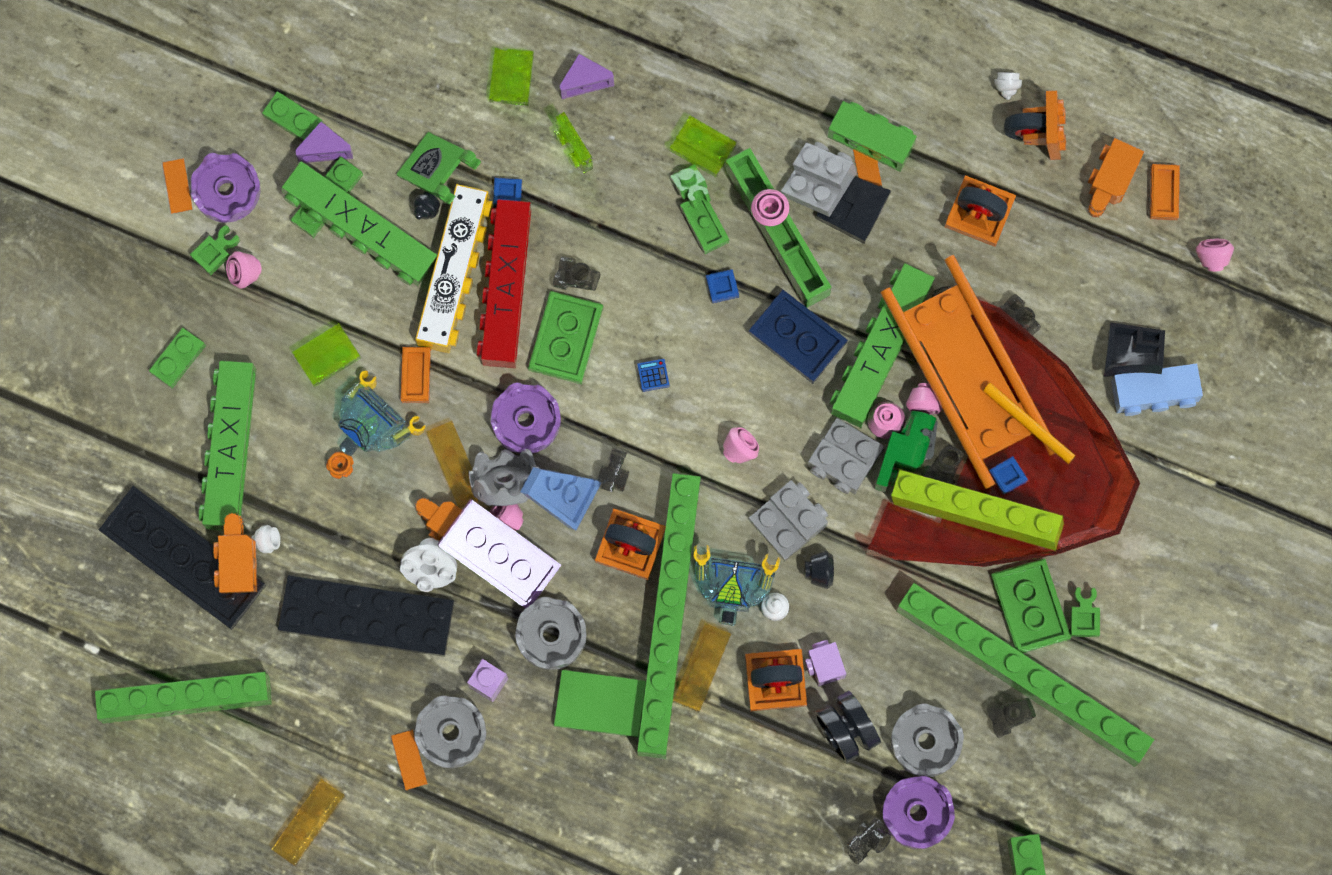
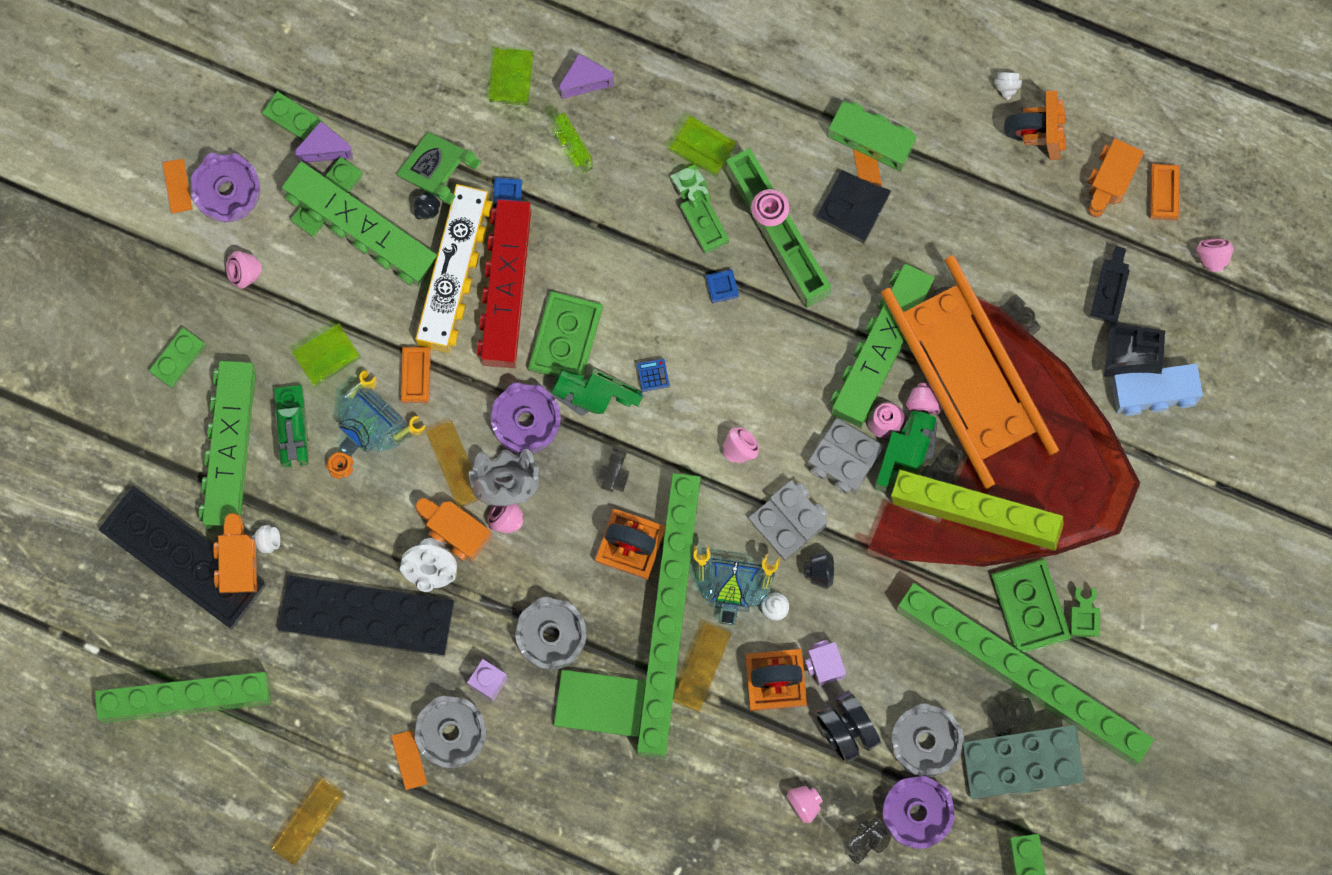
(212, 252): bright green plate -> none
(291, 425): none -> green plate
(499, 554): tile -> none
(561, 494): medium blue wing -> none
(571, 275): clear smoke plate -> none
(594, 393): none -> green plate
(798, 336): dark blue plate -> none
(805, 803): none -> bright pink cone
(819, 178): light grey plate -> none
(980, 211): orange plate -> none
(1008, 475): blue tile -> none
(1024, 762): none -> sand green plate
(1029, 423): light orange bar -> none
(1110, 288): none -> black hinge

